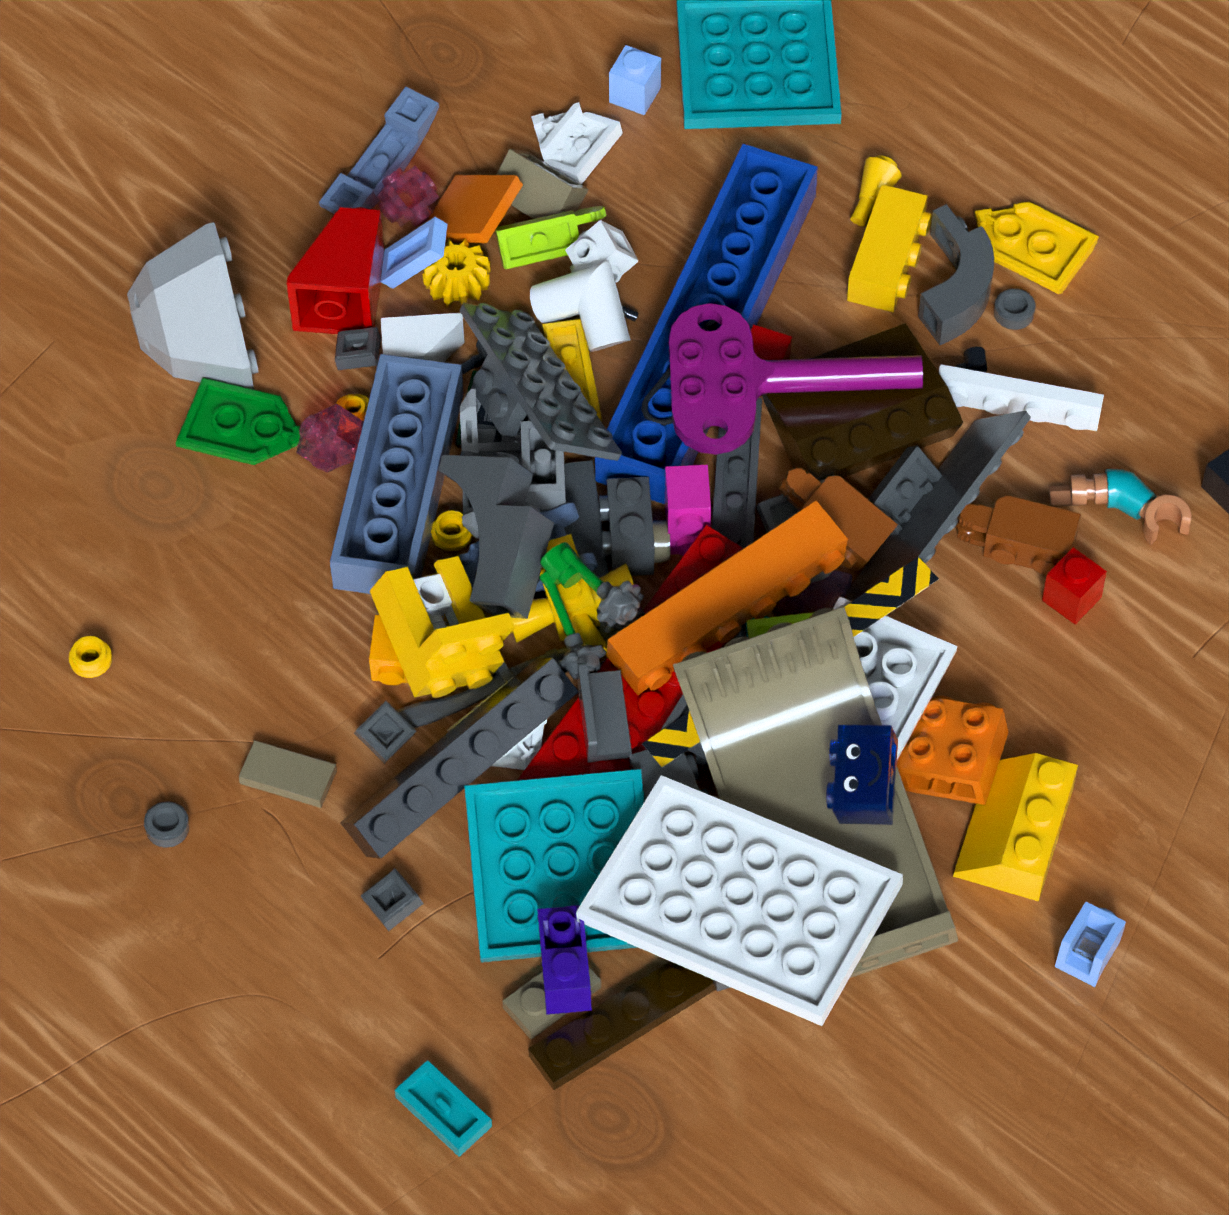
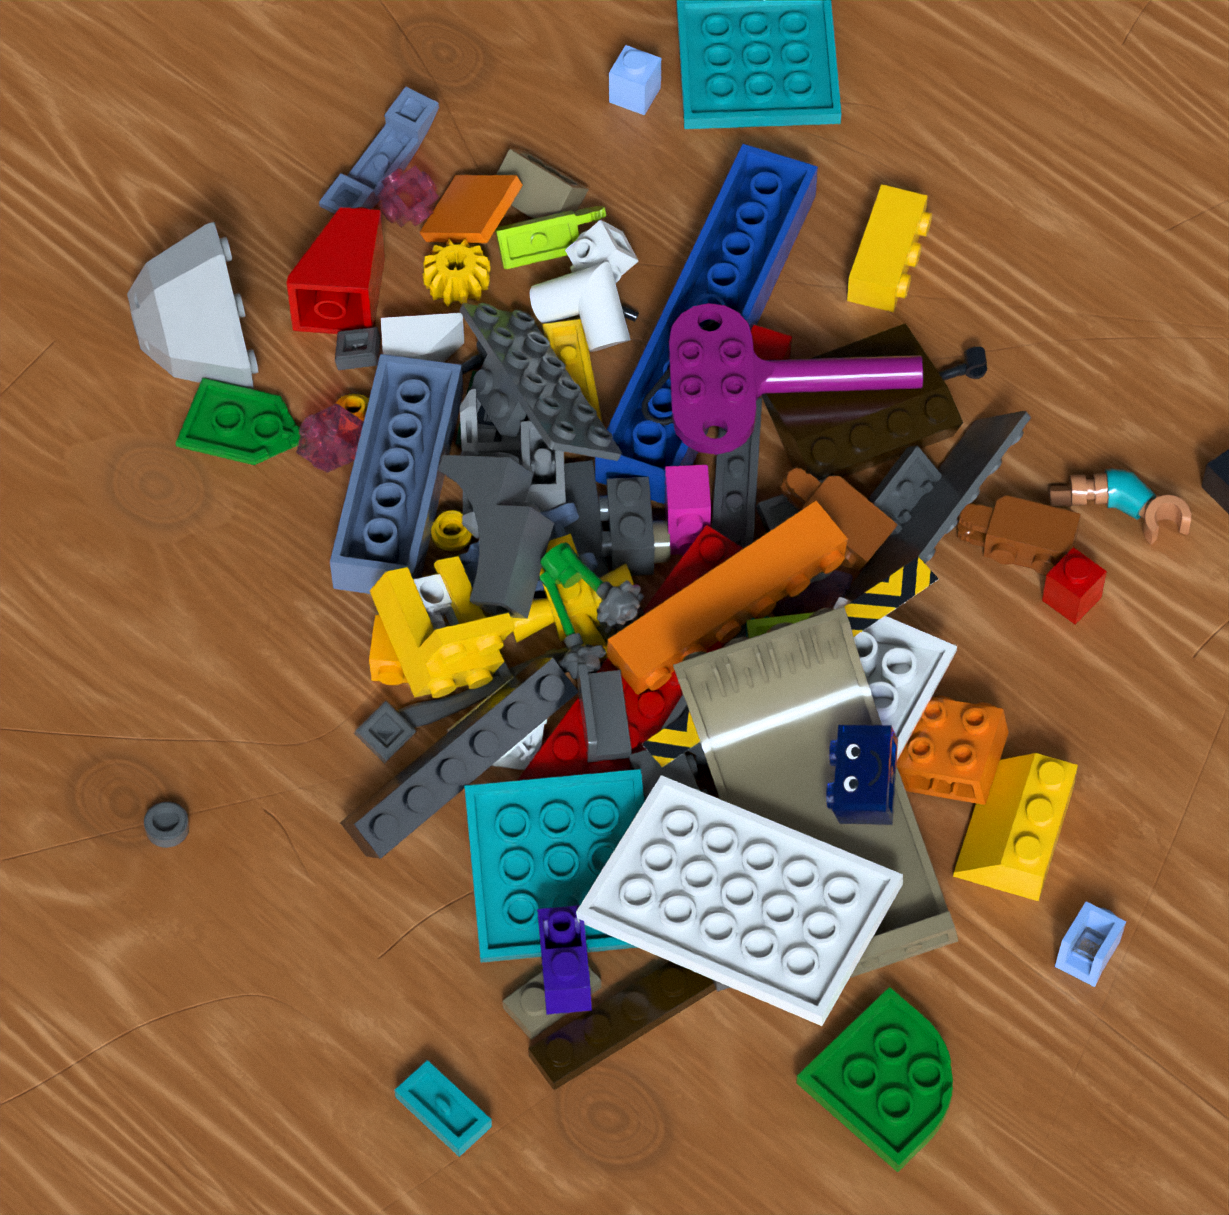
(88, 647): yellow plate -> none
(287, 774): dark tan tile -> none
(392, 899): dark grey tile -> none
(414, 252): light blue tile -> none
(575, 140): white slope -> none
(876, 171): yellow cone -> none
(885, 1079): none -> green plate
(961, 300): dark grey arch -> none
(1010, 395): white plate -> none
(1014, 309): dark grey tile -> none
(1037, 243): yellow tile -> none

